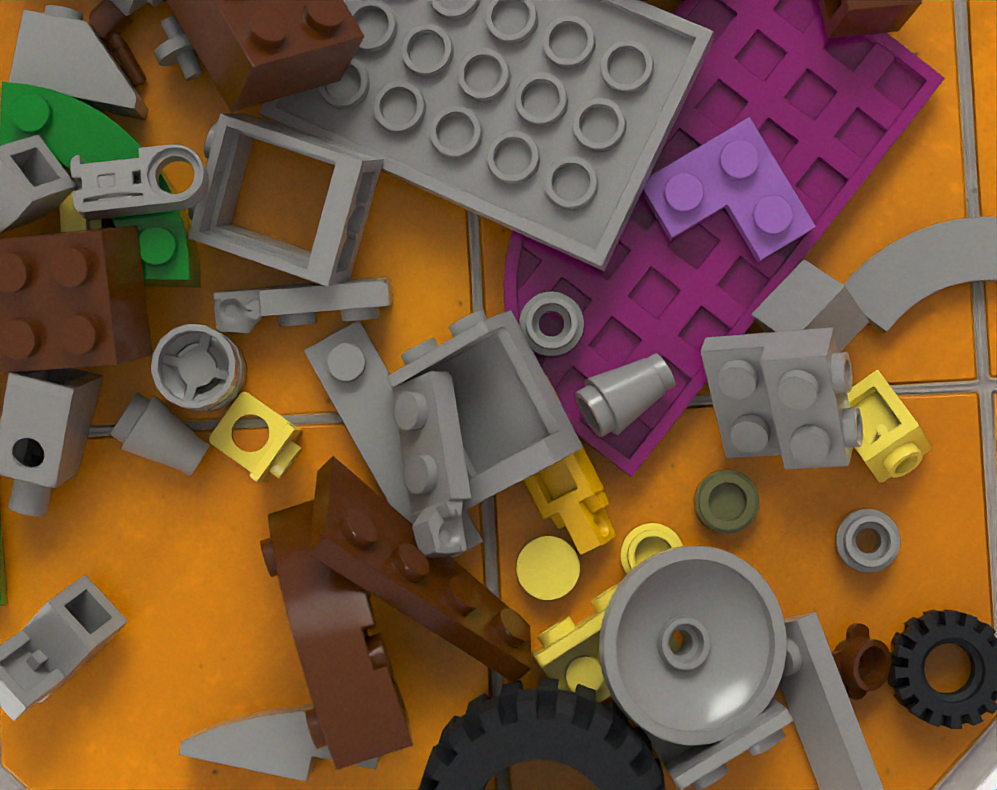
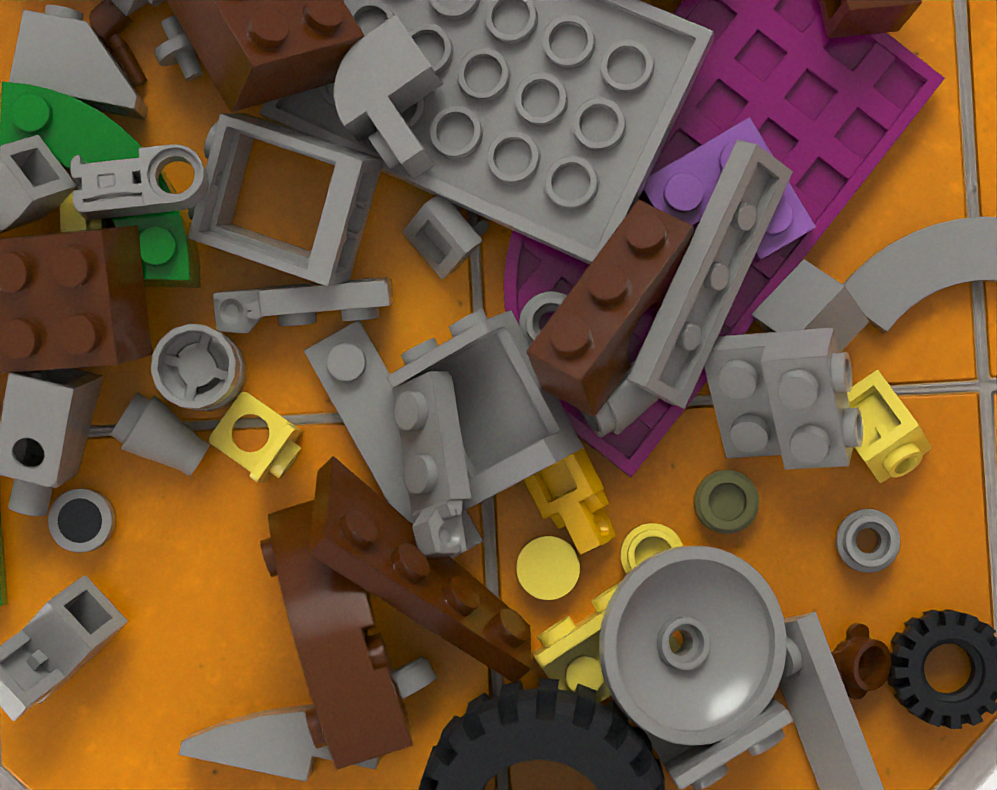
(81, 520): none -> tile
(379, 82): none -> light grey brick
(414, 676): none -> light grey tile
(443, 235): none -> light grey tile
(586, 340): none -> reddish brown arch
(710, 274): none -> light grey plate

